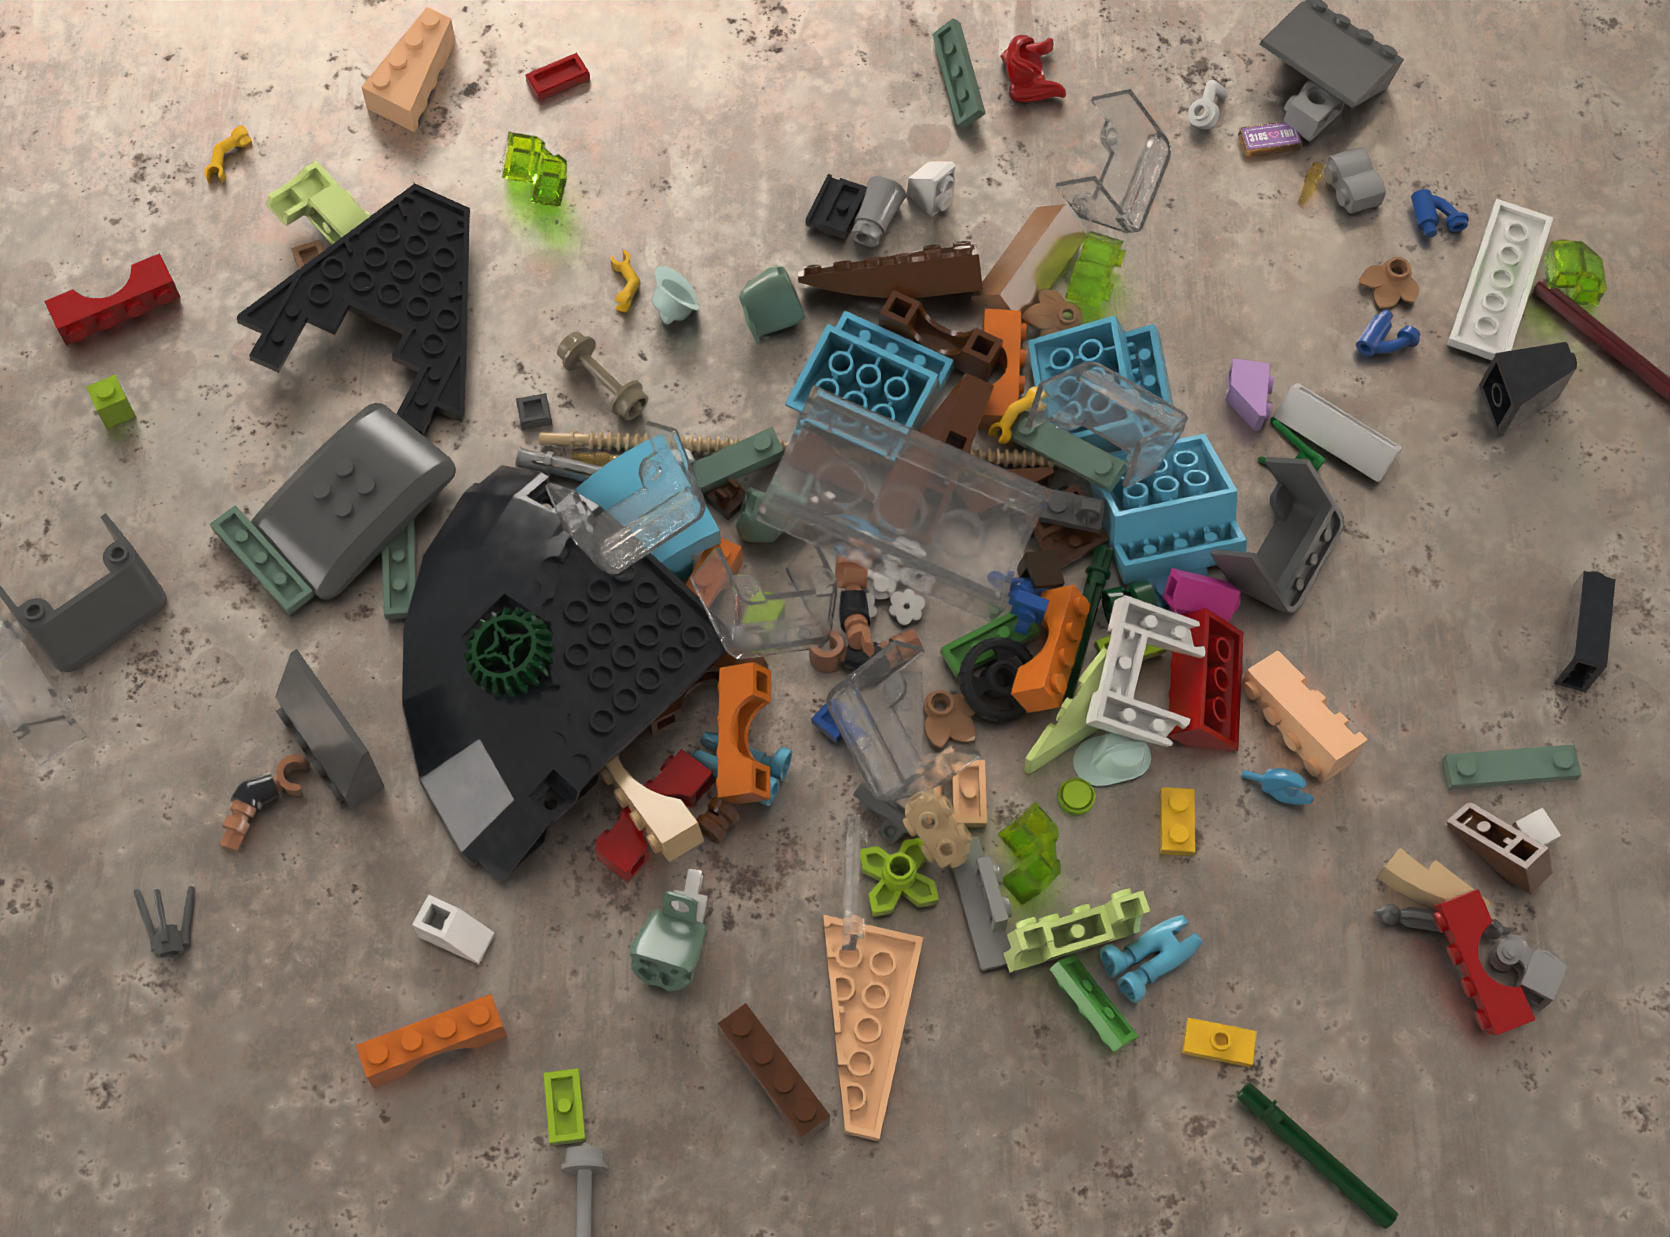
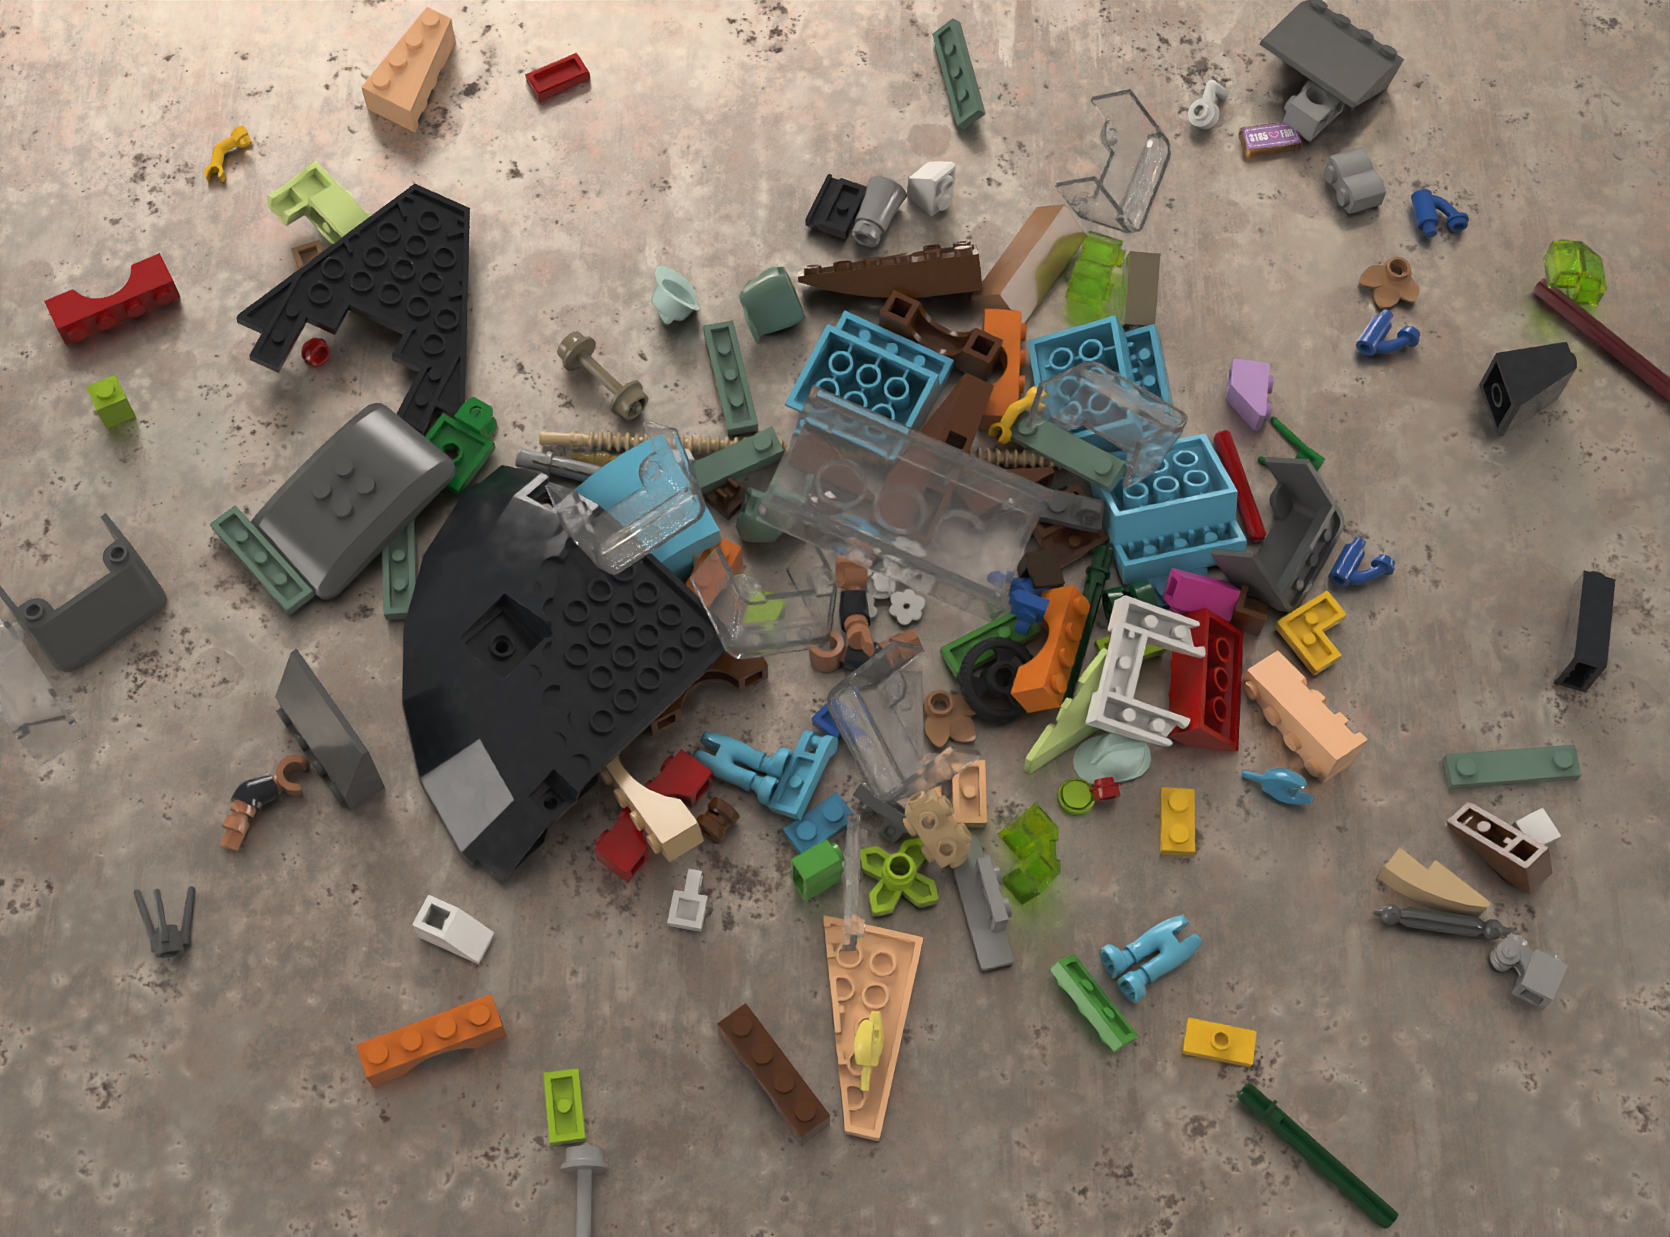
(315, 351): none -> red plate
(468, 435): none -> green plate
(492, 652): dark green gear -> none
(531, 162): clear neon green brick -> none
(534, 411): dark grey tile -> none
(625, 297): yellow arm -> none
(669, 945): sand green piece -> none
(730, 378): none -> sand green plate
(742, 694): orange arch -> none
(802, 774): none -> medium azure plate
(817, 869): none -> bright green brick
(818, 824): none -> dark azure plate
(868, 1046): none -> light yellow hand
(1026, 71): red hair -> none
(1048, 313): medium nougat plate -> none
(1083, 929): yellowish green bracket -> none
(1105, 789): none -> red plate
(1139, 289): none -> dark tan slope
(1245, 500): none -> red axle
(1249, 613): none -> reddish brown panel
(1305, 631): none -> yellow plate
(1311, 180): clear yellow piece -> none
(1337, 432): white brick -> none
(1345, 568): none -> blue plant
(1464, 921): red arch -> none
(1500, 280): white plate -> none

